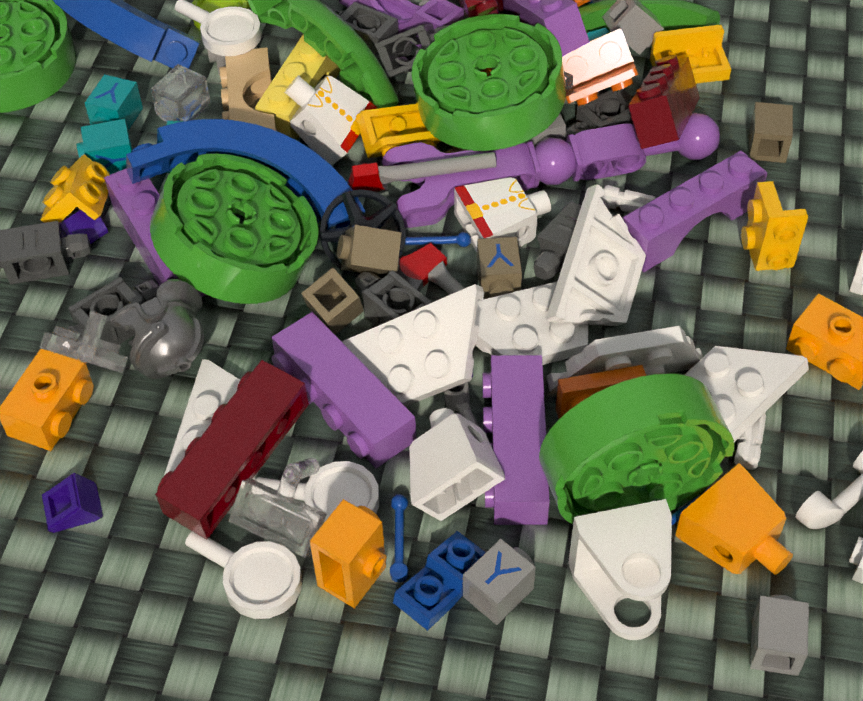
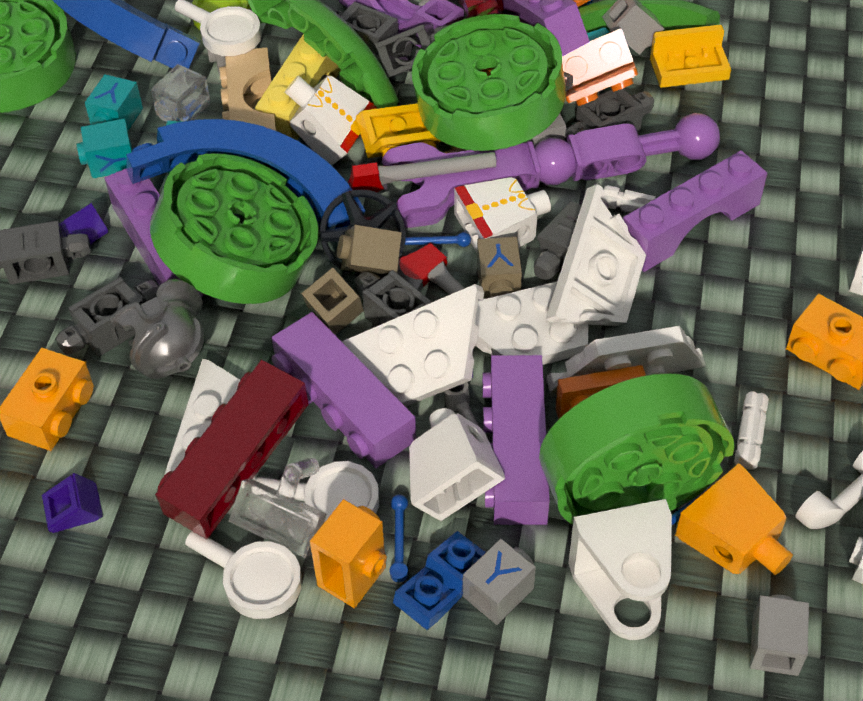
(75, 187): yellow bracket -> none
(90, 348): clear plate -> none
(664, 102): dark red brick -> none
(746, 382): white wing -> none
(770, 132): dark tan brick -> none
(771, 233): yellow bracket -> none

